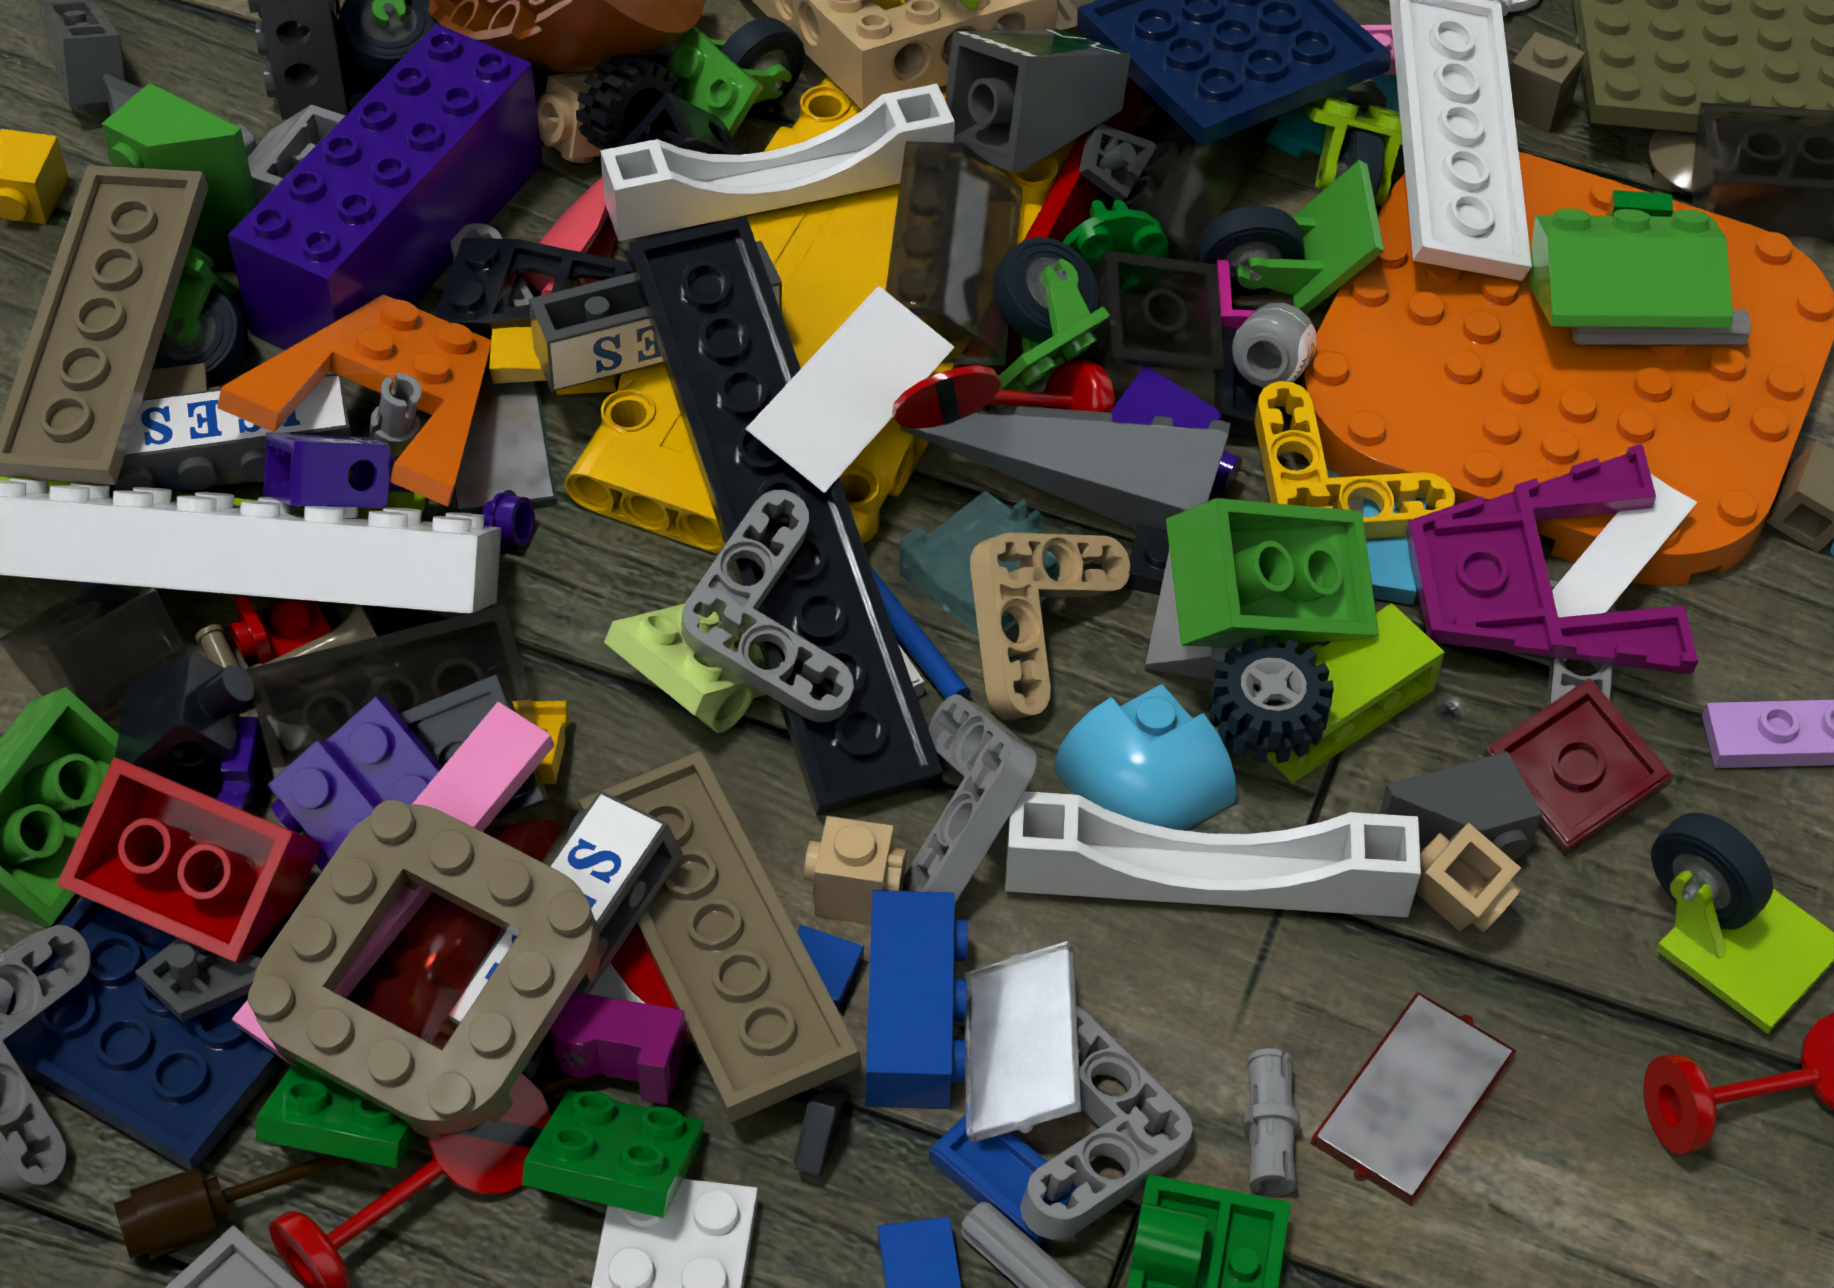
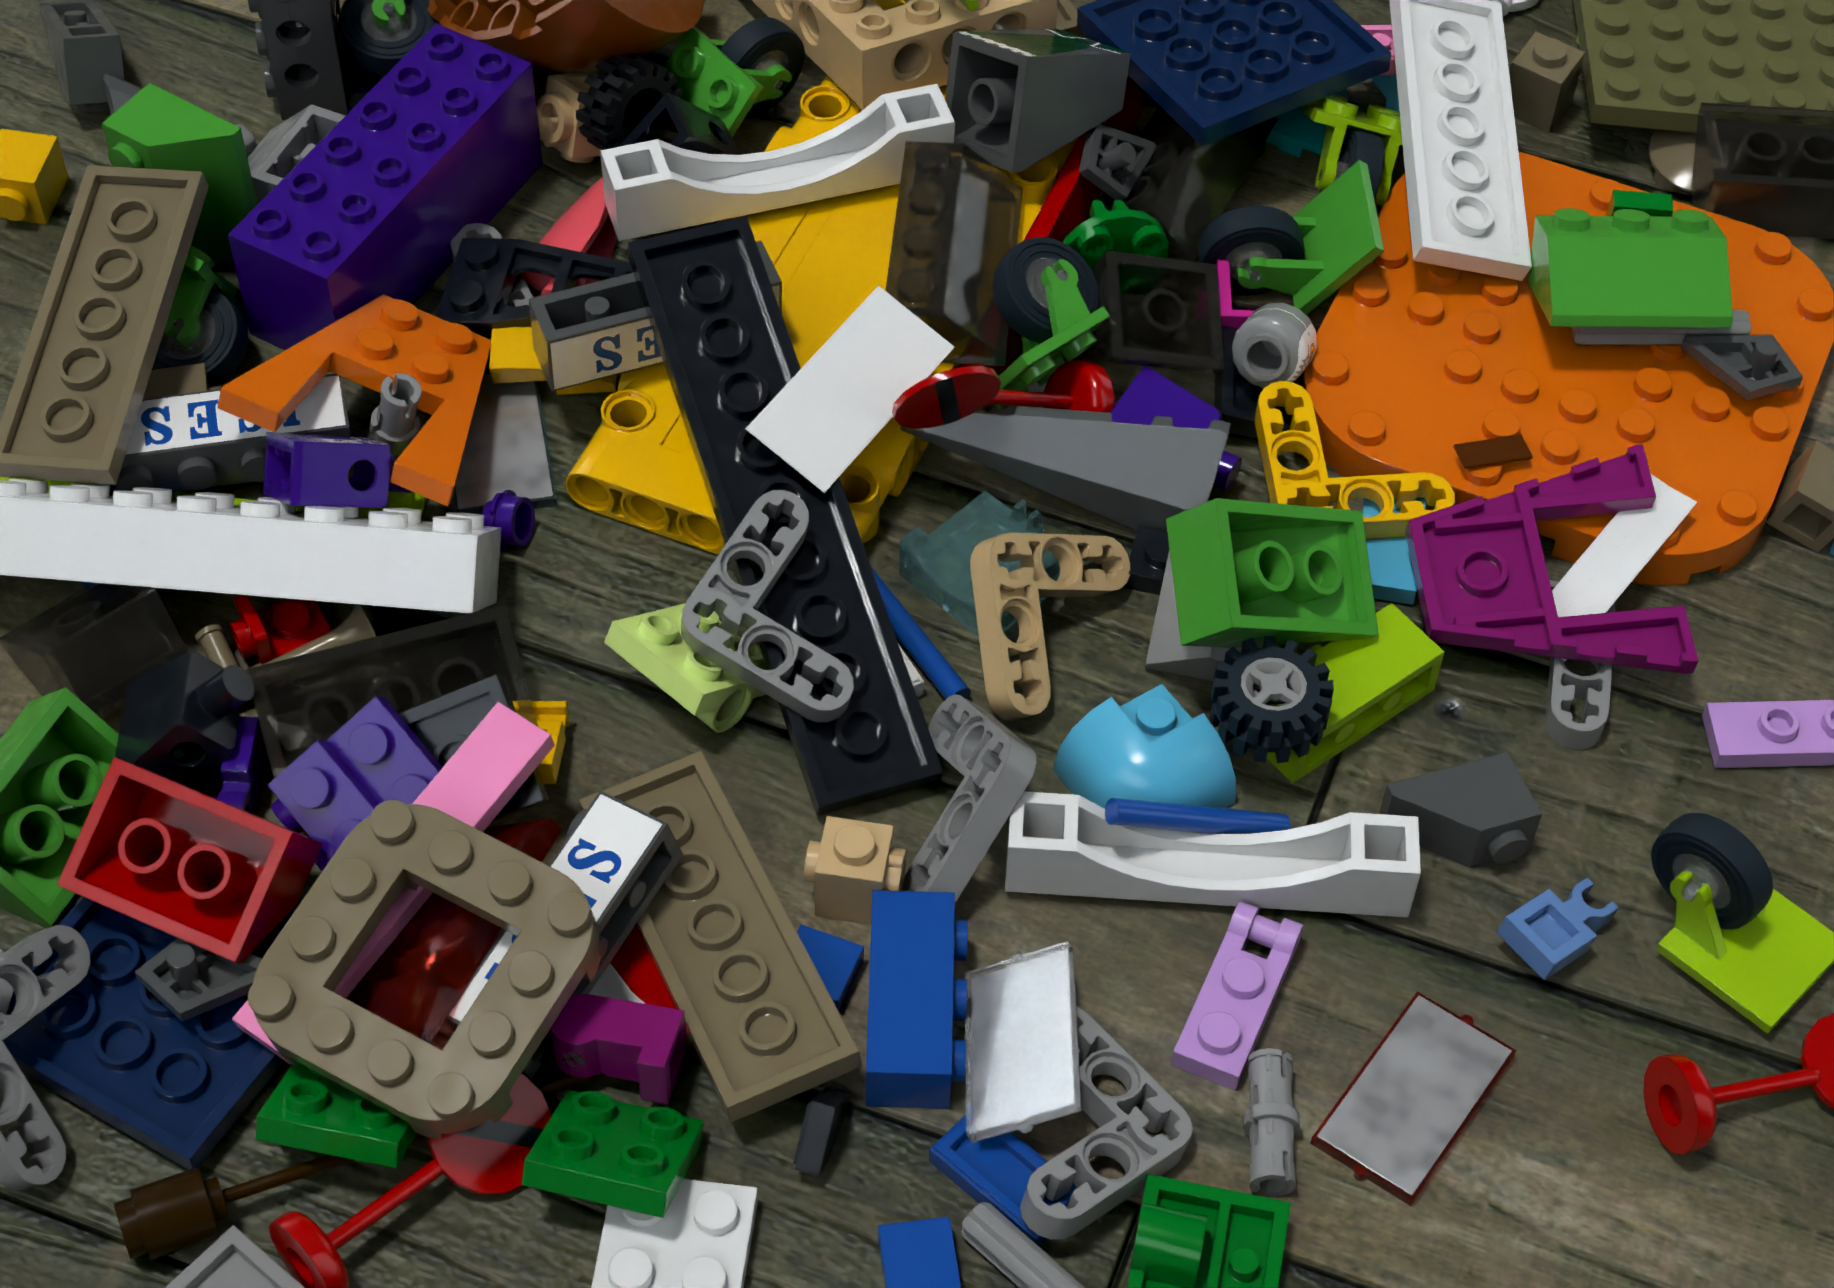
(1192, 818): none -> blue bar
(1236, 997): none -> lavender plate
(1467, 879): tan brick -> none
(1492, 451): none -> reddish brown piece
(1555, 932): none -> medium blue plate
(1582, 765): dark red tile -> none
(1745, 363): none -> dark grey piece

